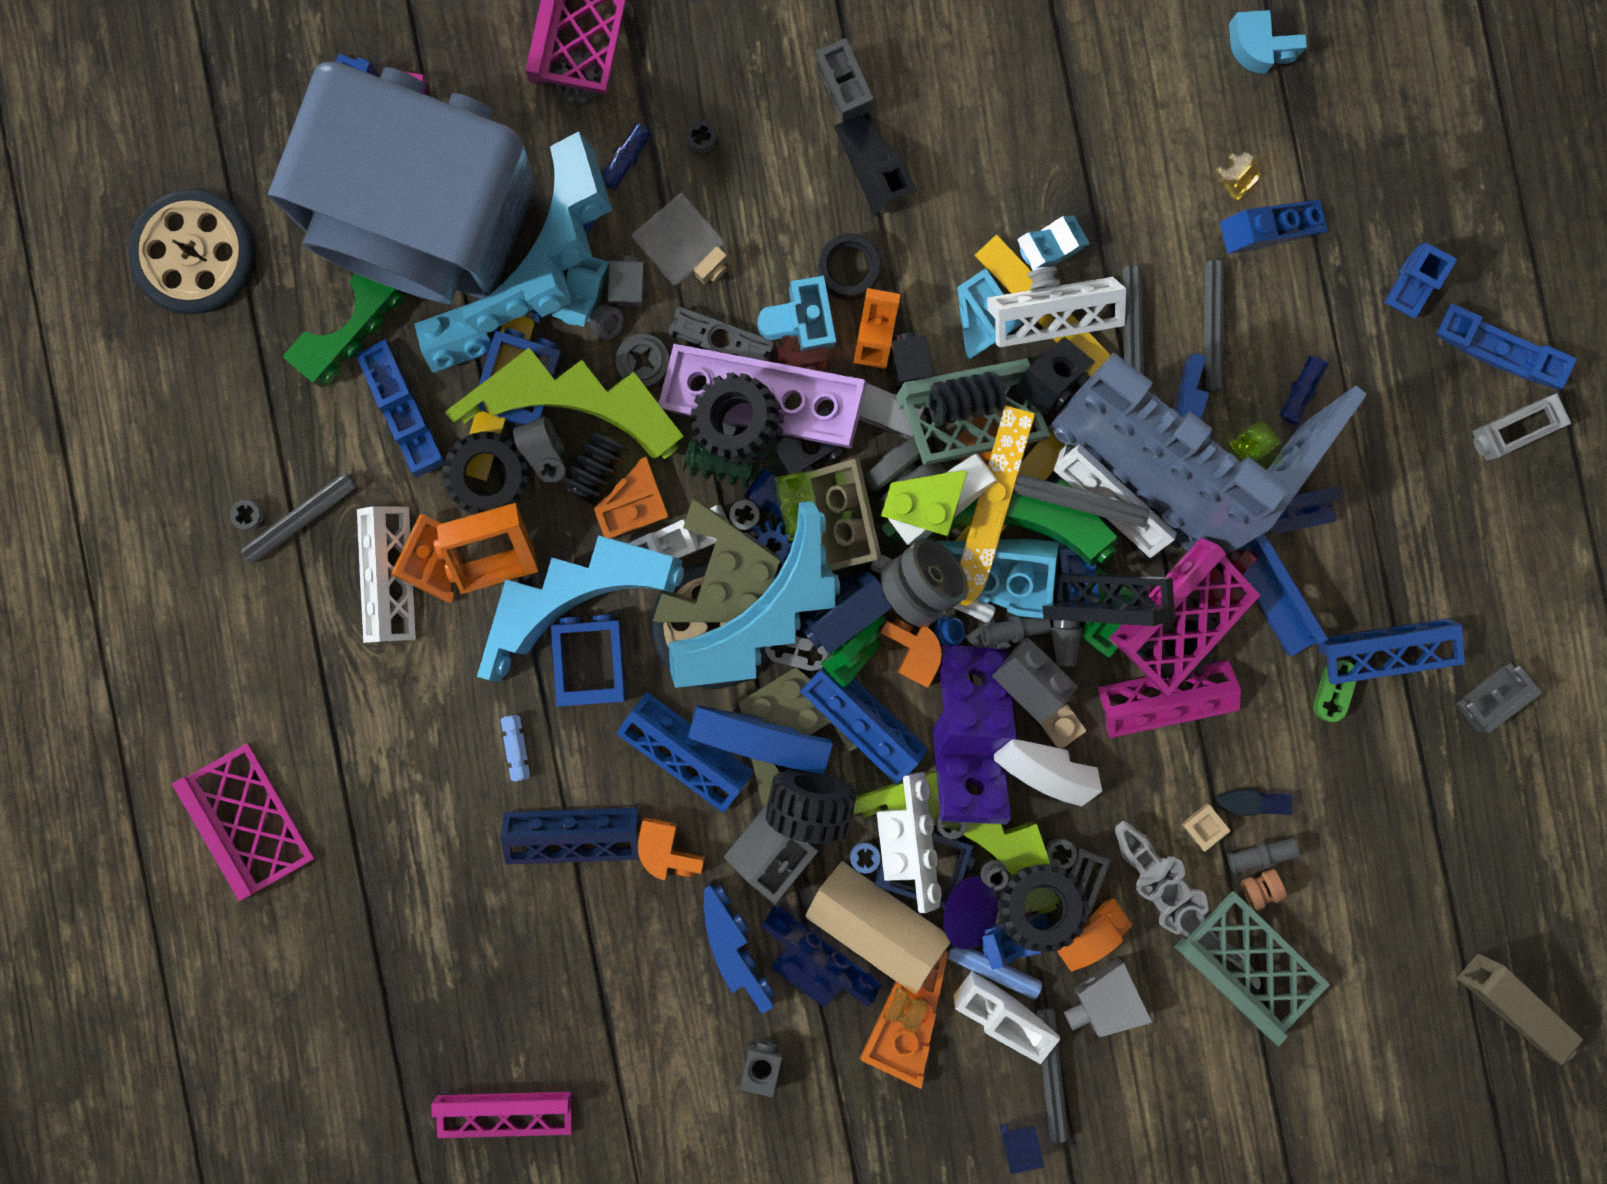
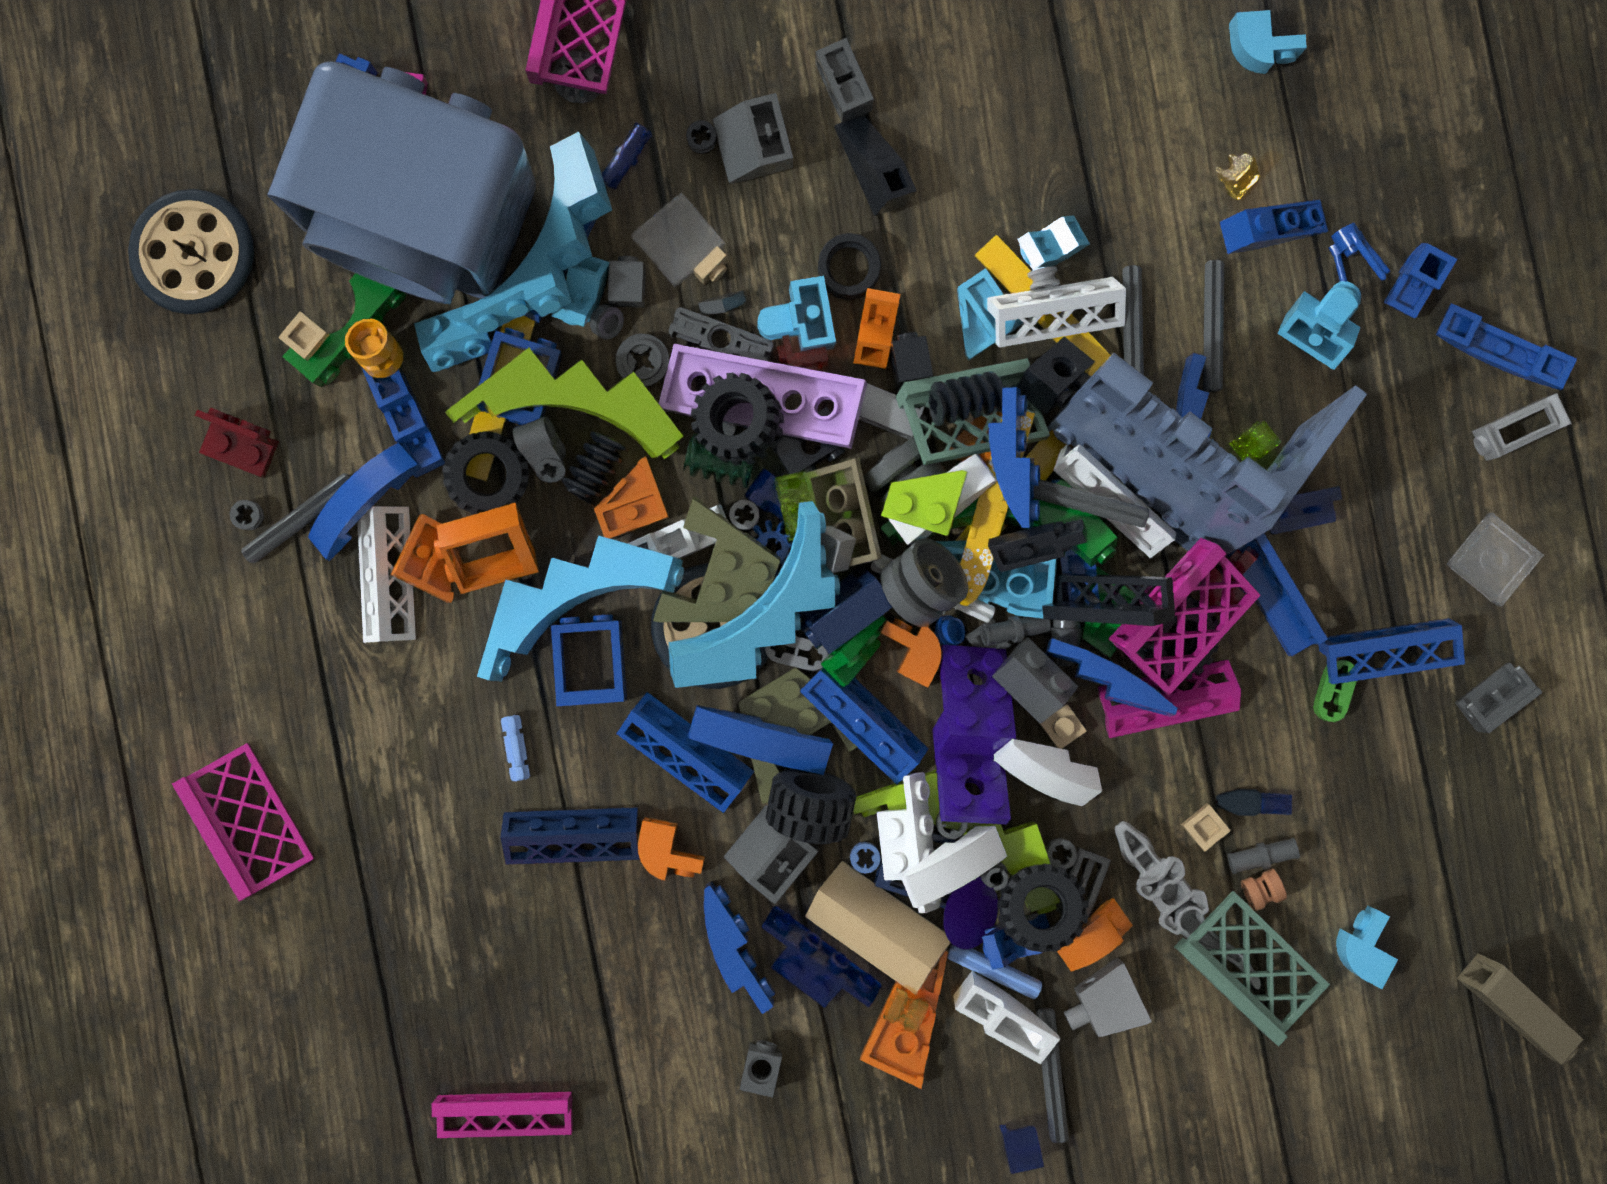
(237, 445): none -> dark red bracket
(303, 336): none -> tan plate
(358, 495): none -> blue slope
(374, 348): none -> light orange wheel
(722, 303): none -> dark grey tile
(753, 139): none -> dark grey slope
(838, 548): none -> light grey slope
(954, 865): none -> white slope
(1014, 474): none -> blue slope
(1036, 544): none -> black hinge
(1121, 685): none -> blue slope
(1303, 389): clear blue pin -> none
(1324, 326): none -> medium azure brick
(1350, 242): none -> blue plant
(1358, 949): none -> medium azure brick
(1495, 559): none -> clear plate

